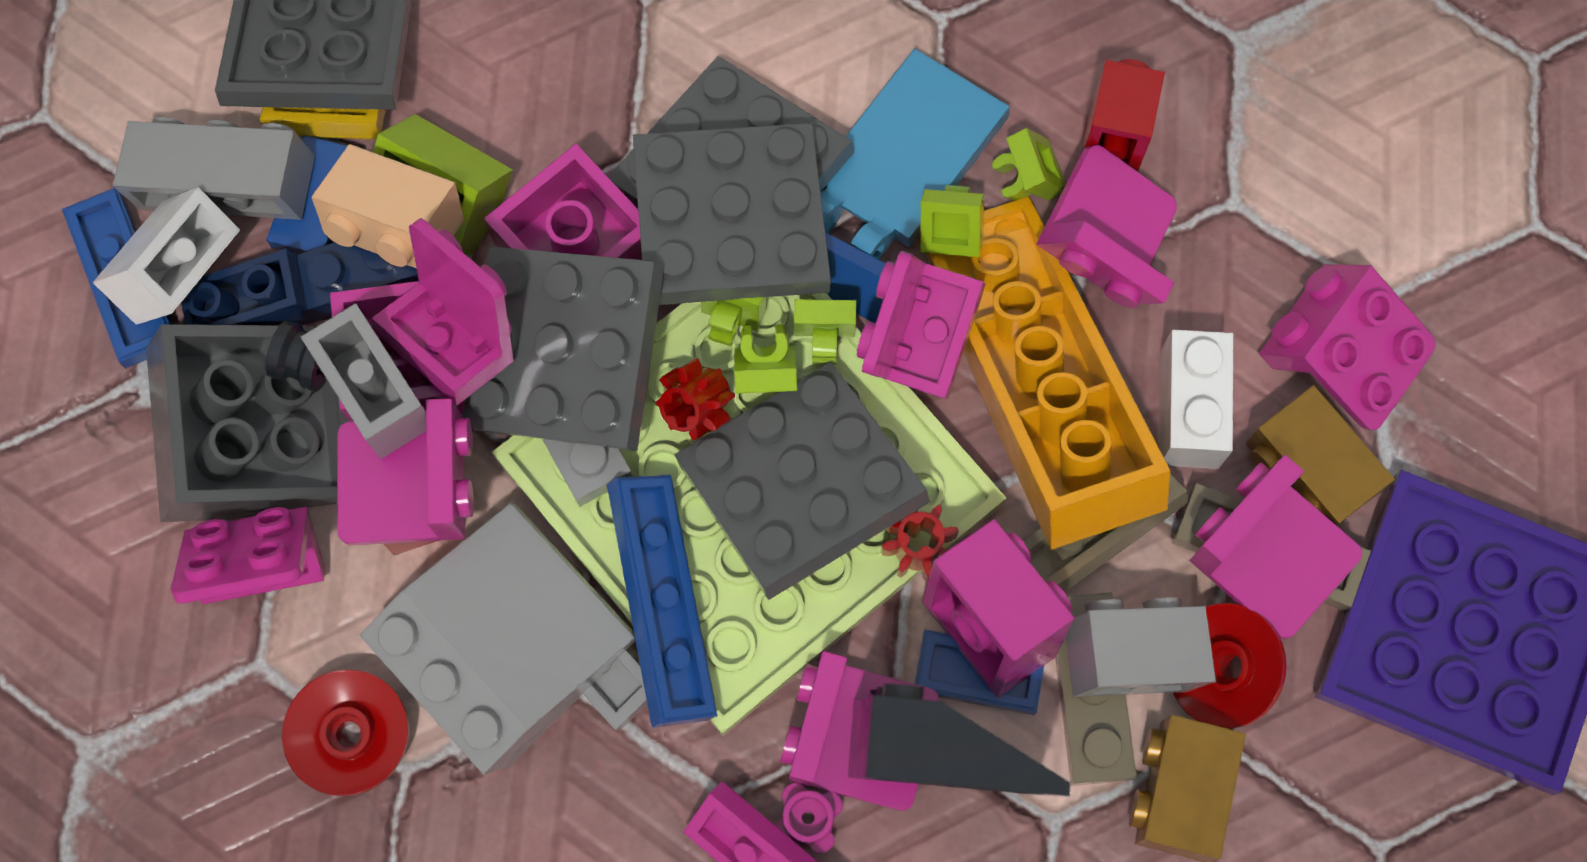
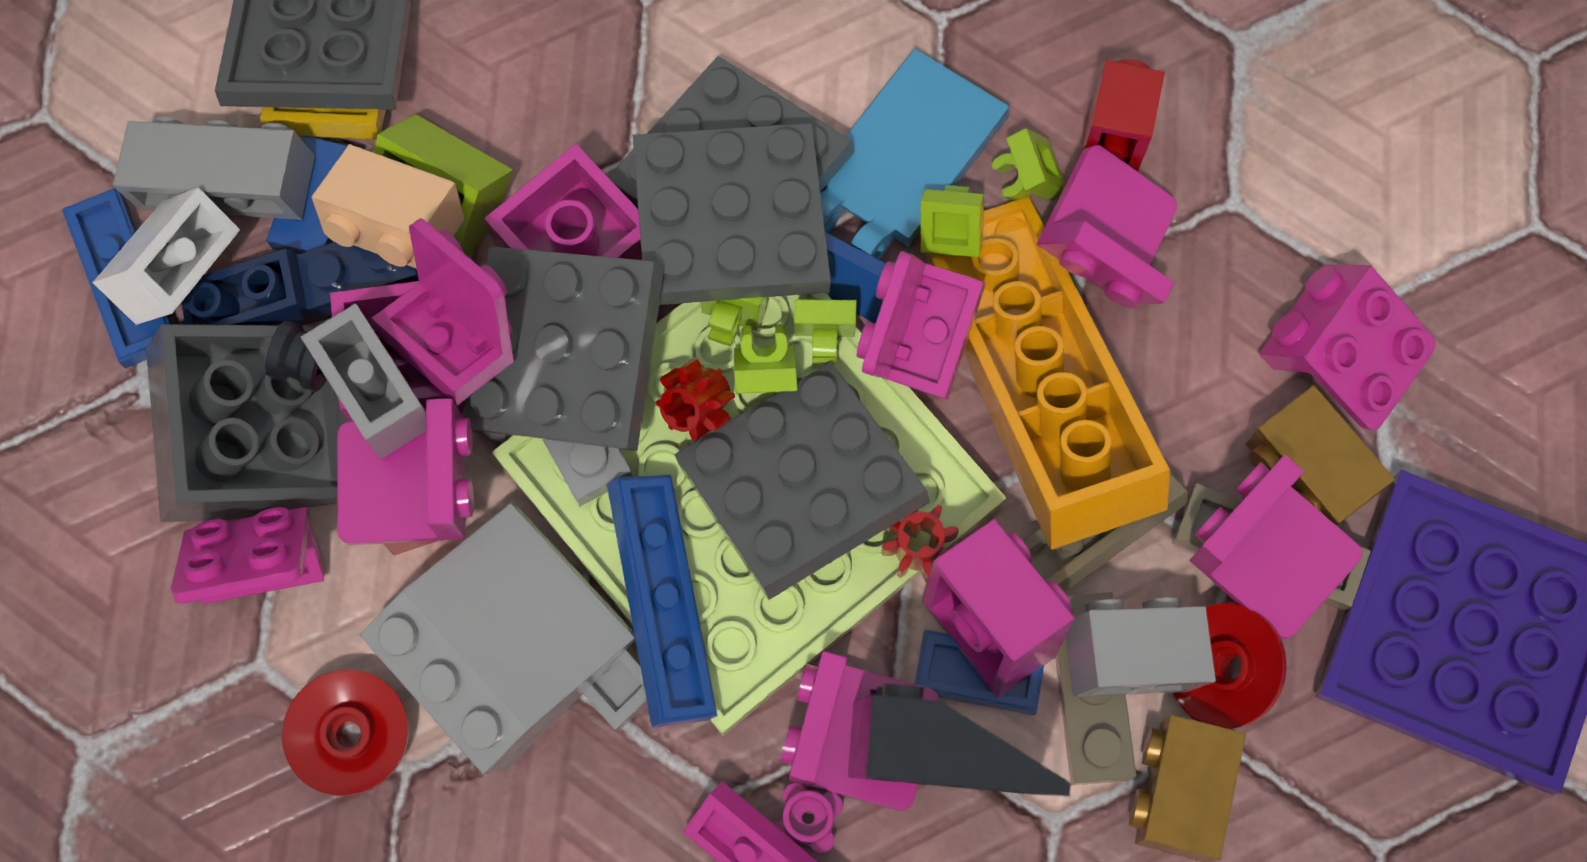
(1196, 399): white brick -> none

